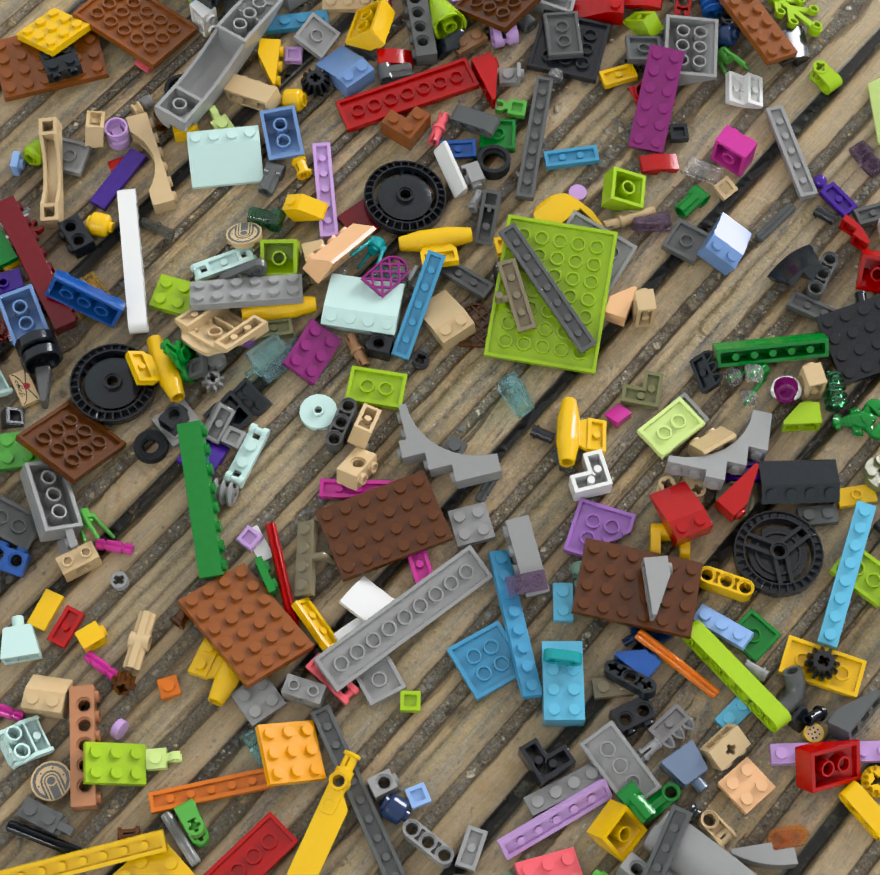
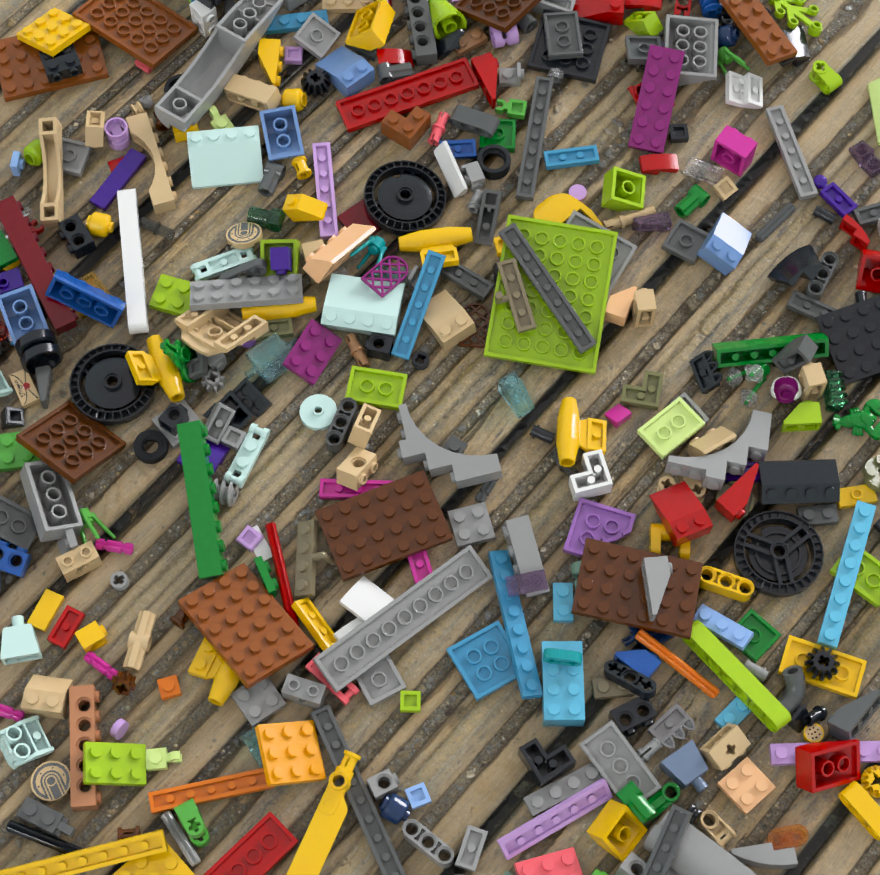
(280, 260): none -> dark purple brick
(618, 75): yellow plate -> none
(795, 354): none -> dark grey slope

